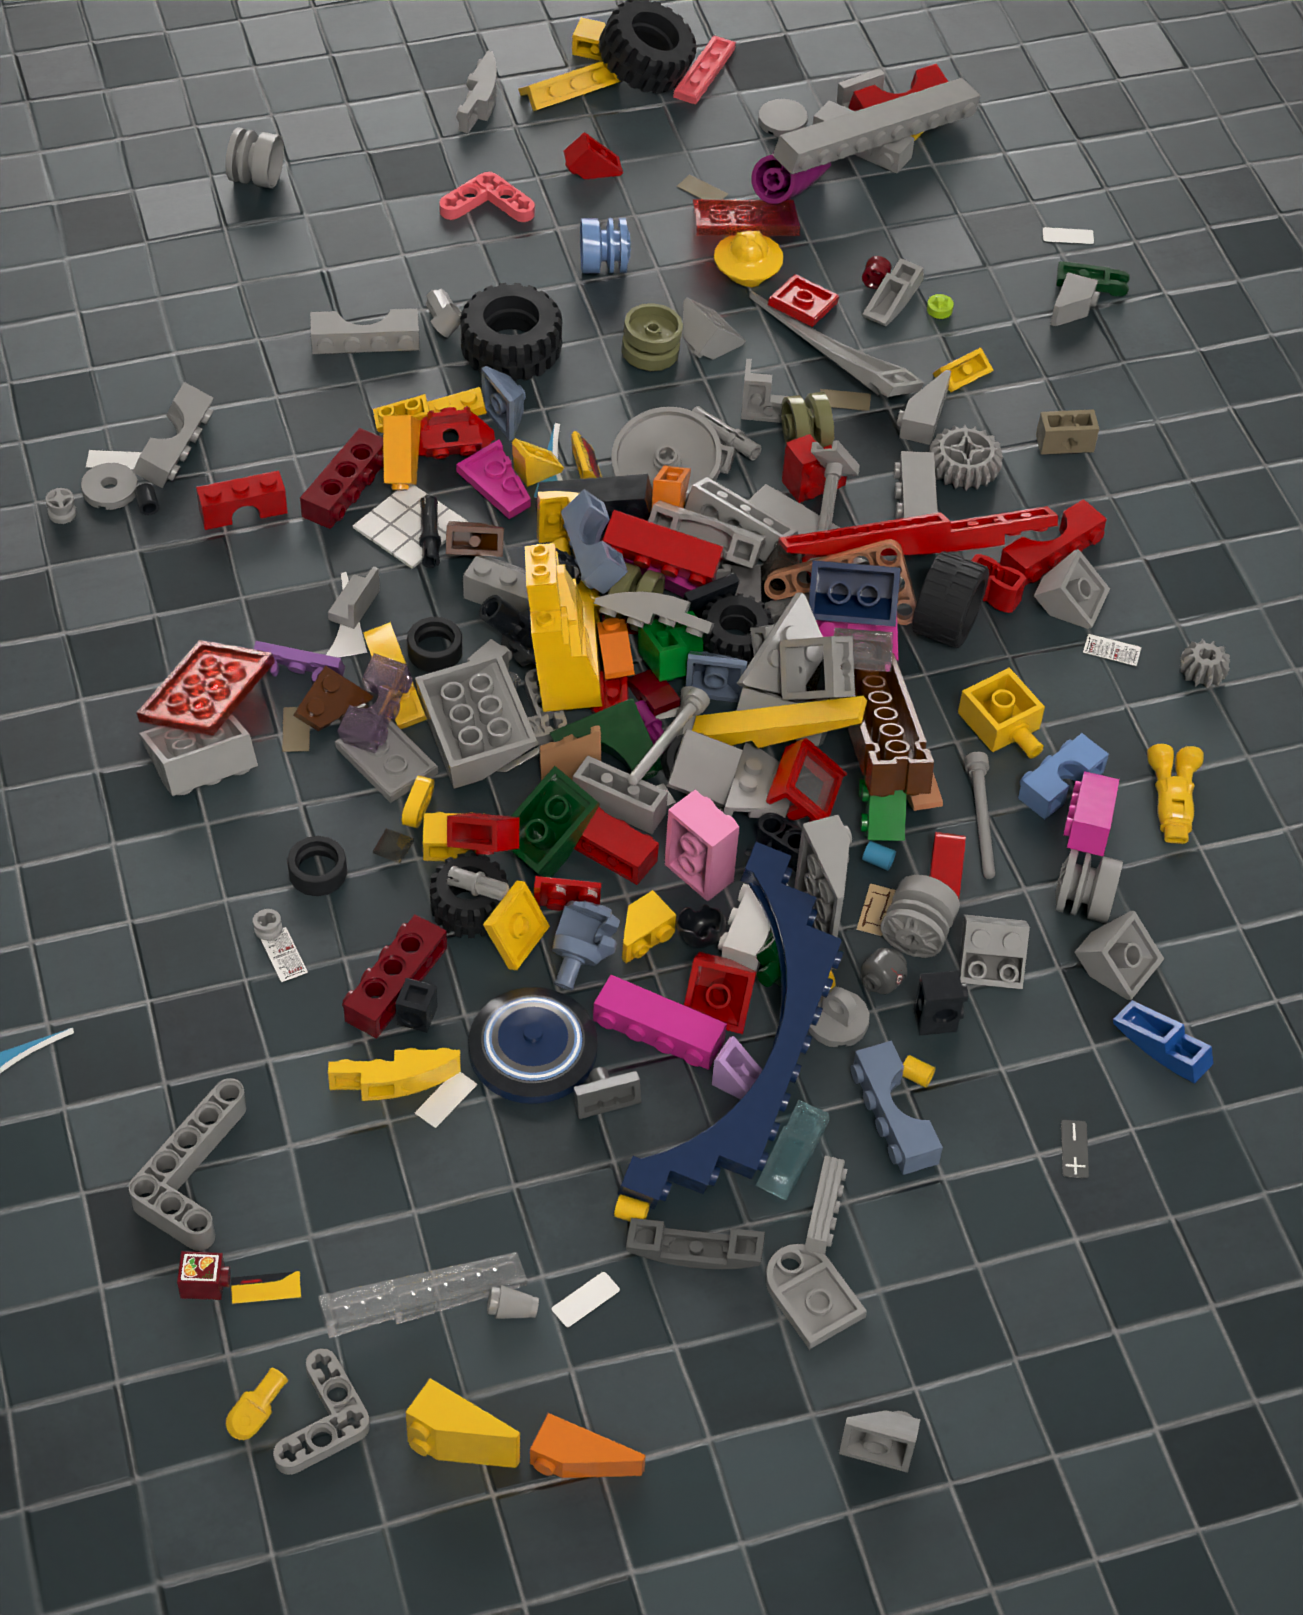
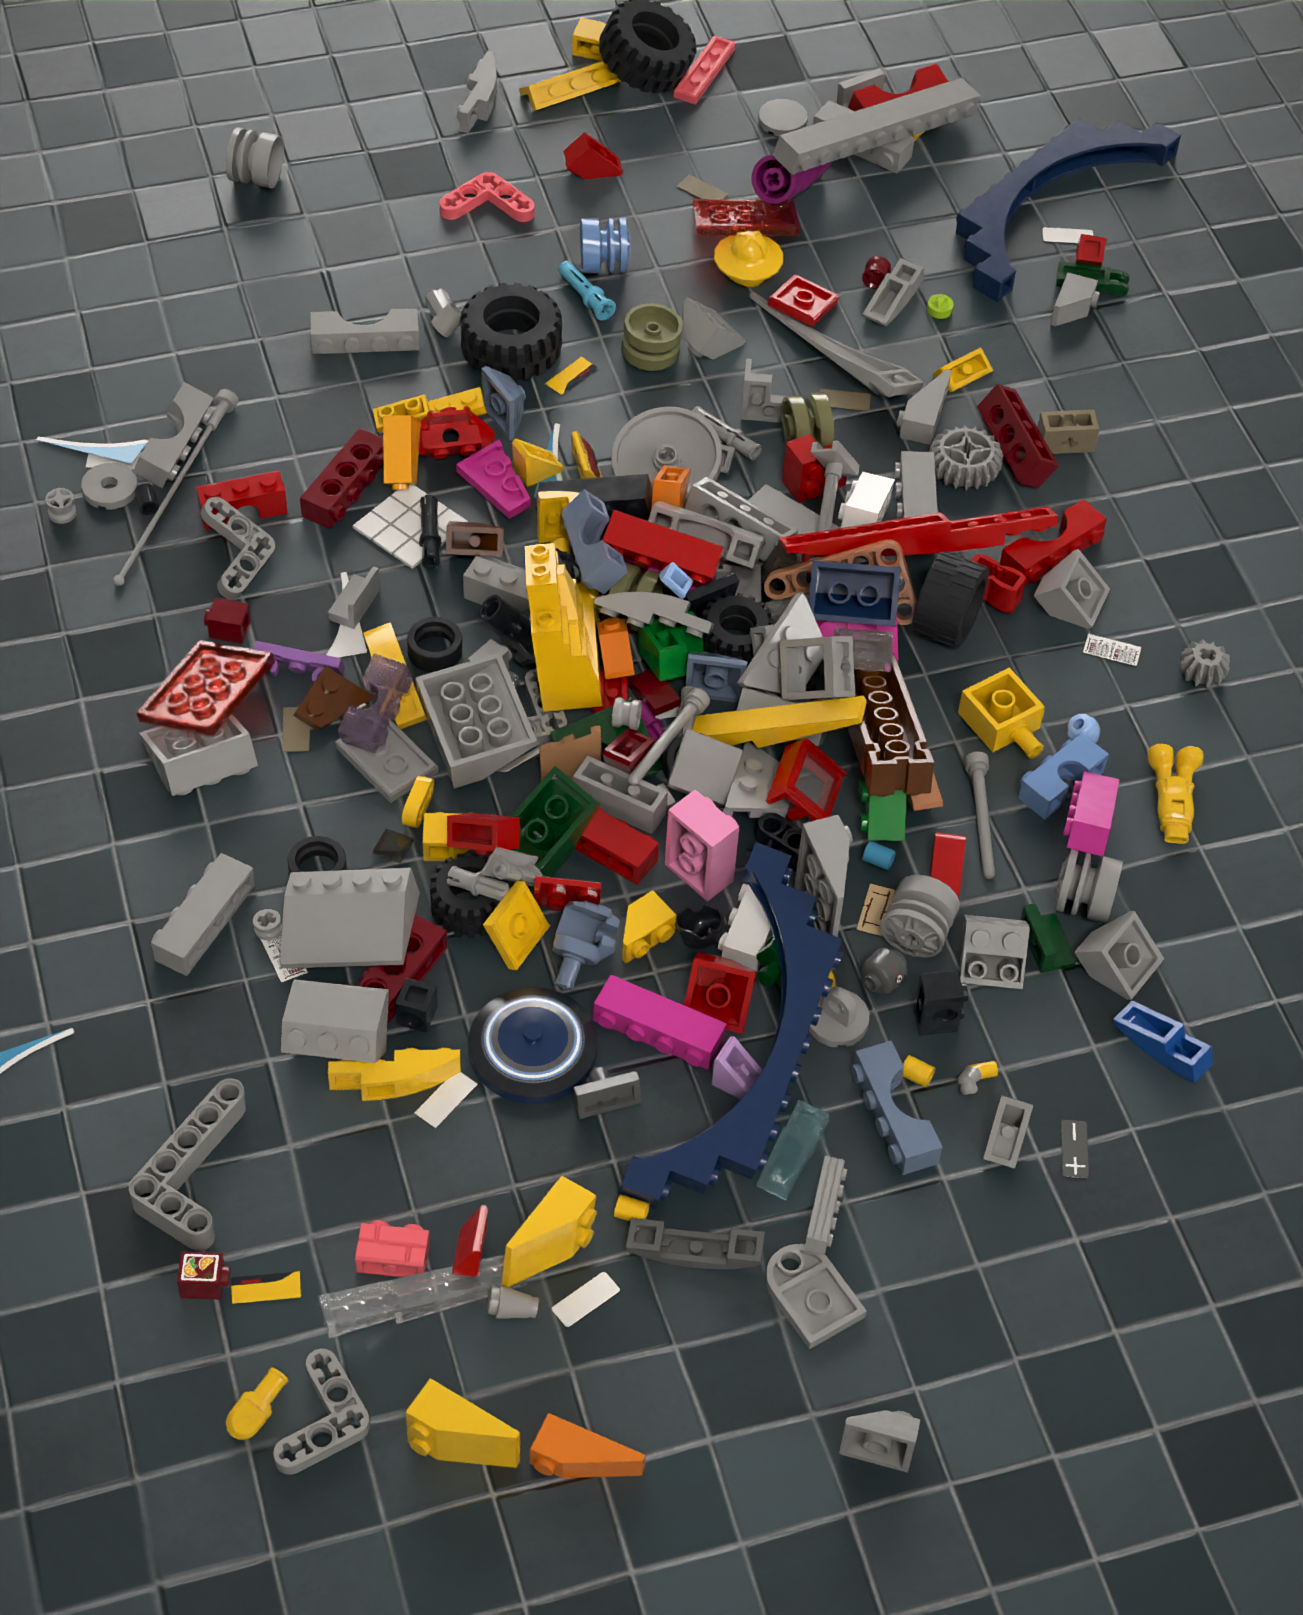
(119, 451): none -> sticker
(203, 914): none -> light grey brick
(225, 402): none -> light grey piece
(228, 620): none -> dark red brick
(247, 543): none -> light grey beam
(335, 1021): none -> light grey slope
(348, 918): none -> light grey slope
(392, 1249): none -> coral brick
(471, 1244): none -> red slope
(512, 866): none -> light grey hinge
(551, 1232): none -> yellow slope
(571, 375): none -> yellow sticker
(592, 296): none -> medium azure pin
(626, 713): none -> light grey wheel
(627, 750): none -> dark red slope
(676, 579): none -> light blue slope
(866, 500): none -> white brick
(974, 1073): none -> light grey arm
(1008, 1131): none -> light grey slope
(1018, 436): none -> dark red brick
(1047, 940): none -> dark green panel
(1072, 150): none -> dark blue arch
(1083, 724): none -> light blue piece
(1090, 250): none -> red brick

